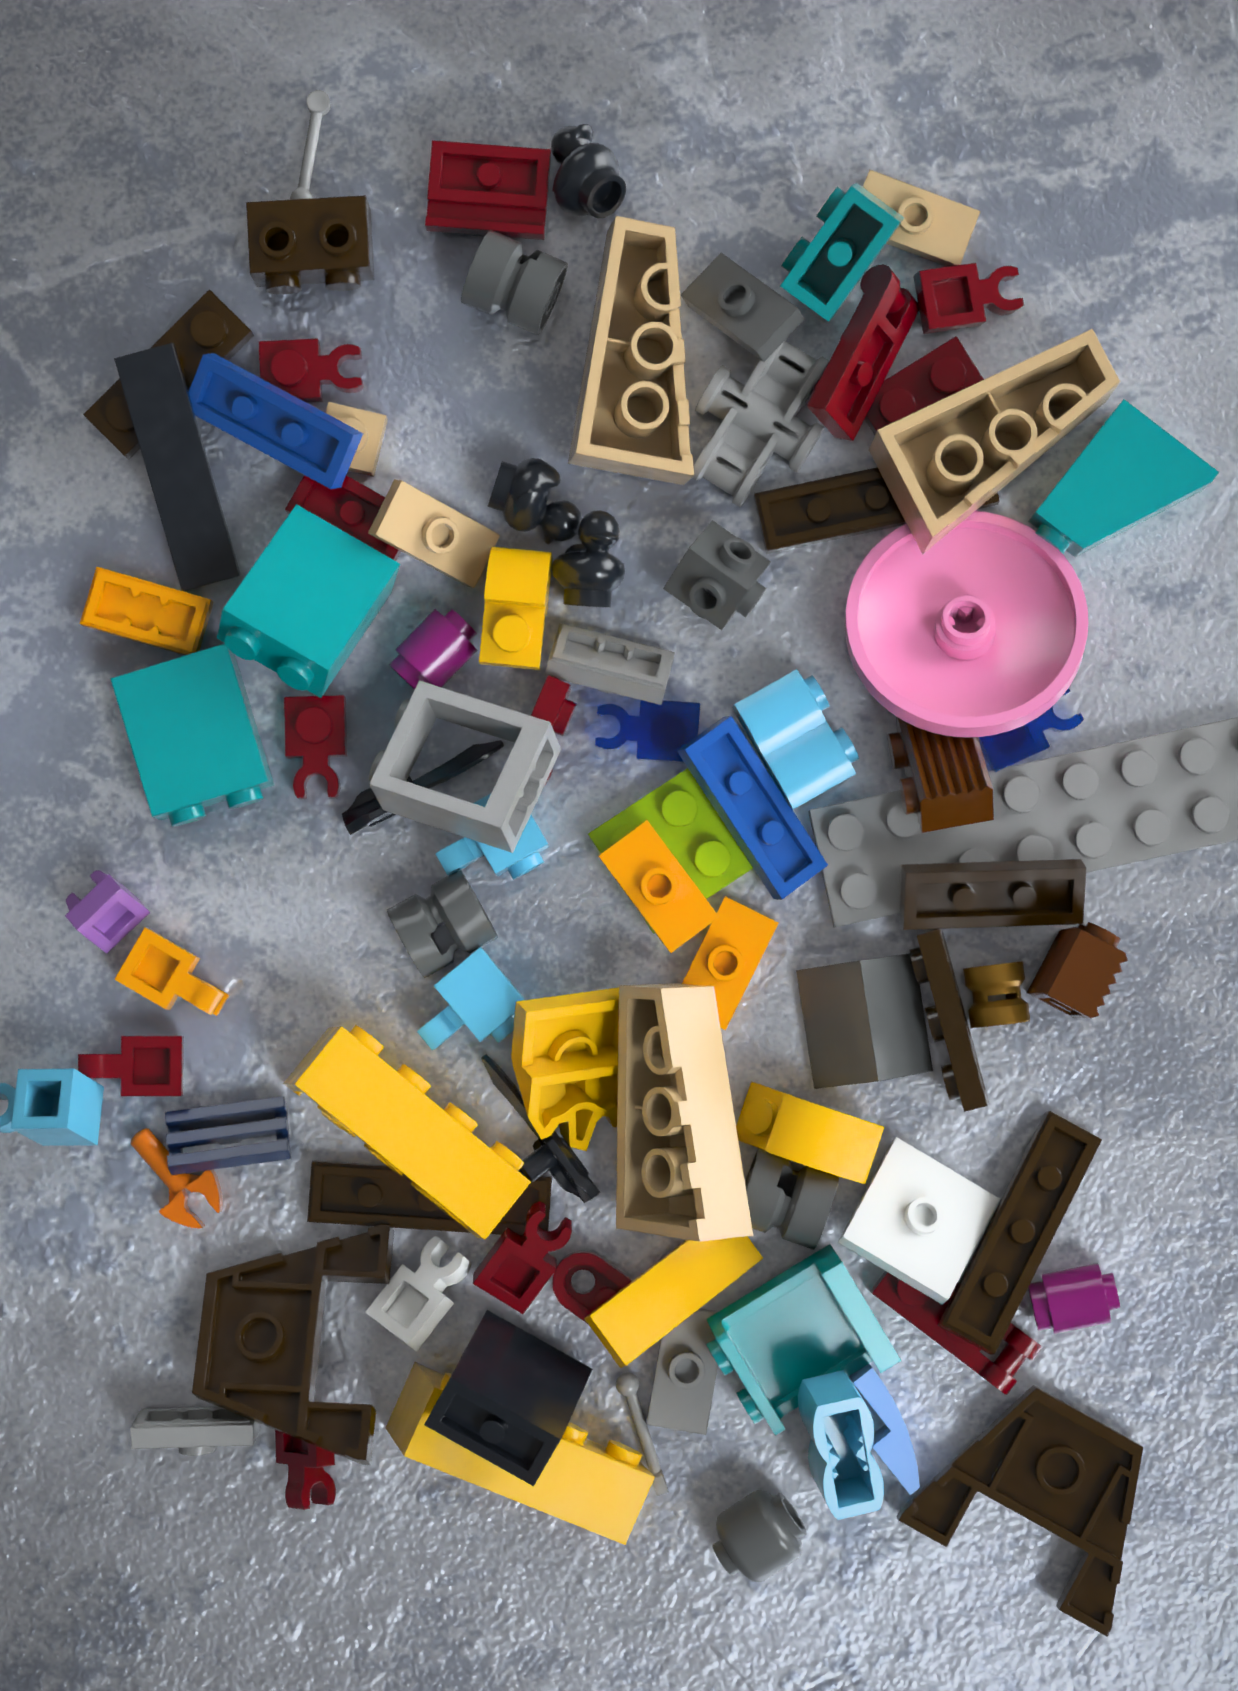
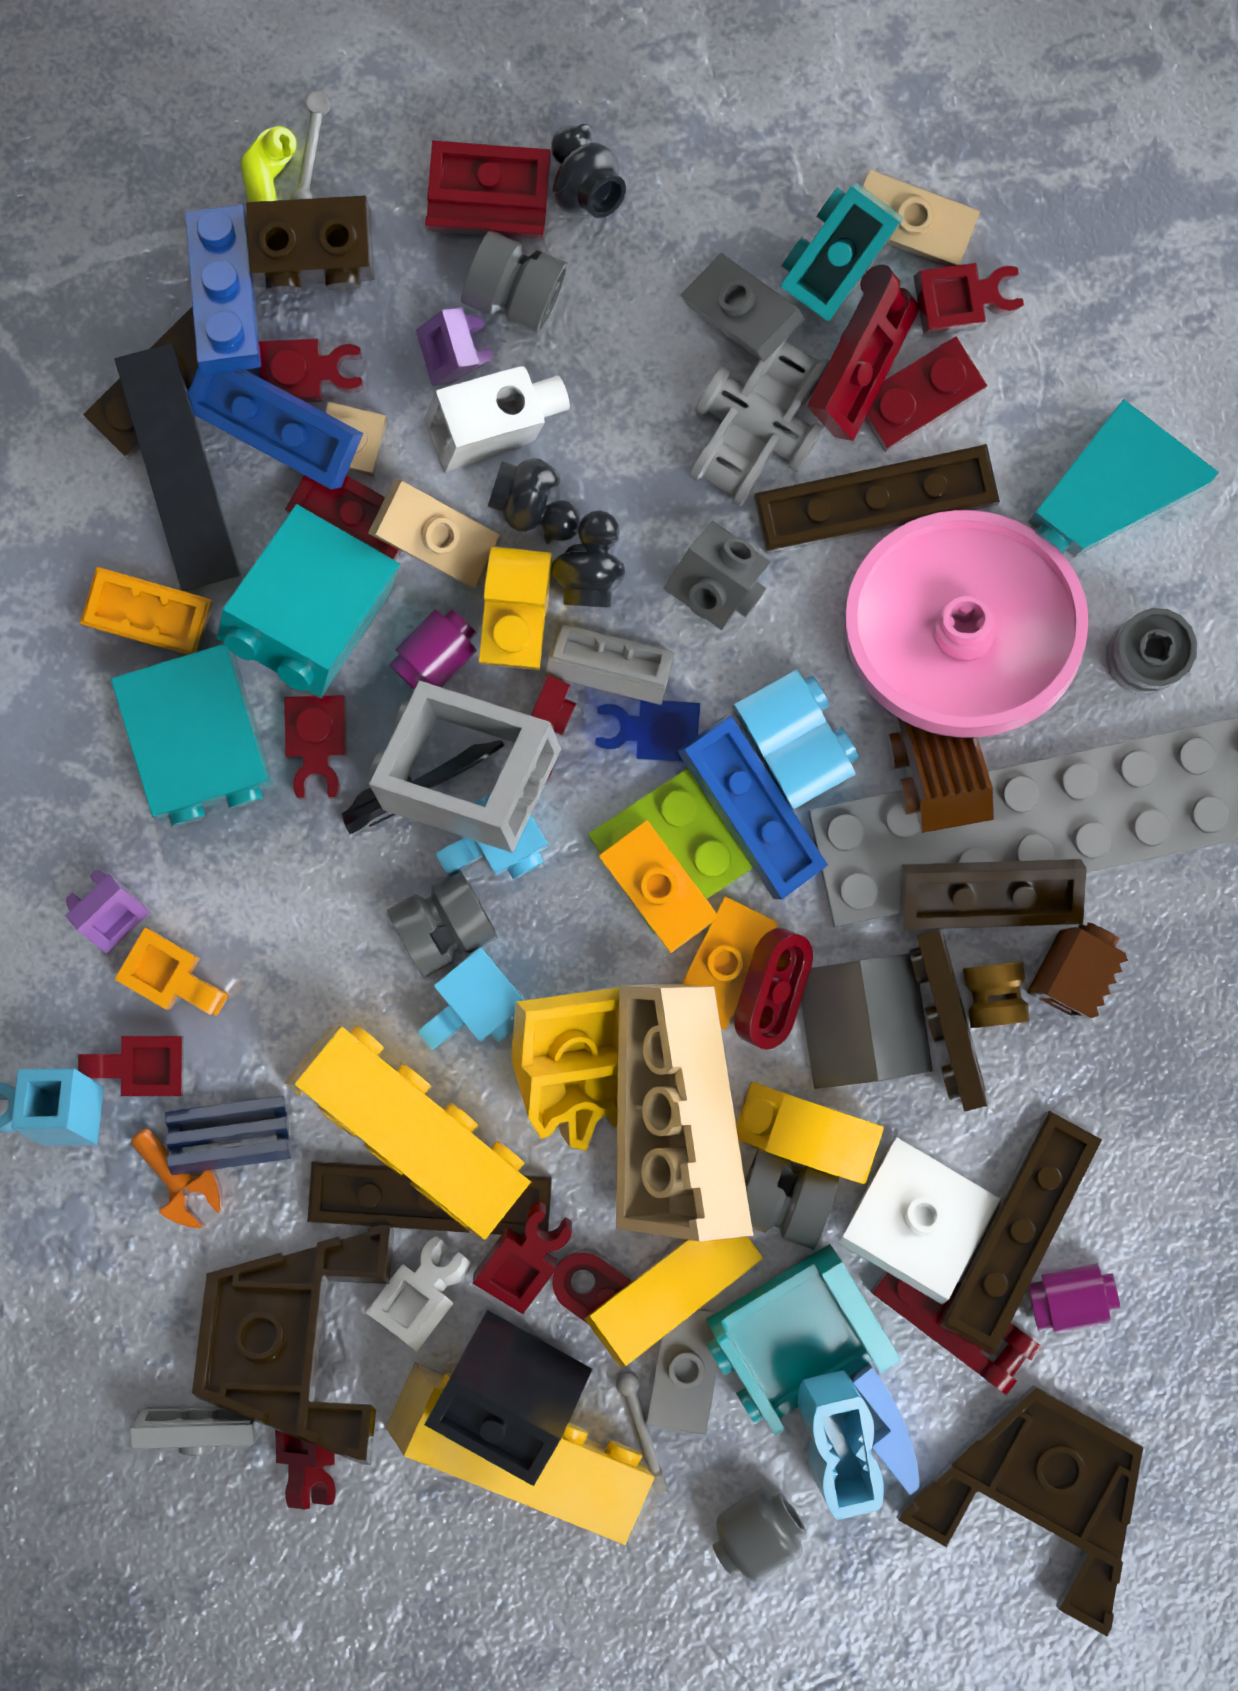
(222, 290): none -> plate
(264, 162): none -> neon yellow arm
(449, 345): none -> medium lavender tile
(468, 418): none -> white torso
(549, 1153): black piece -> none
(633, 378): tan wedge -> none
(773, 988): none -> dark red plate
(981, 438): tan wedge -> none
(1025, 741): clear blue plate -> none
(1151, 651): none -> dark grey wheel

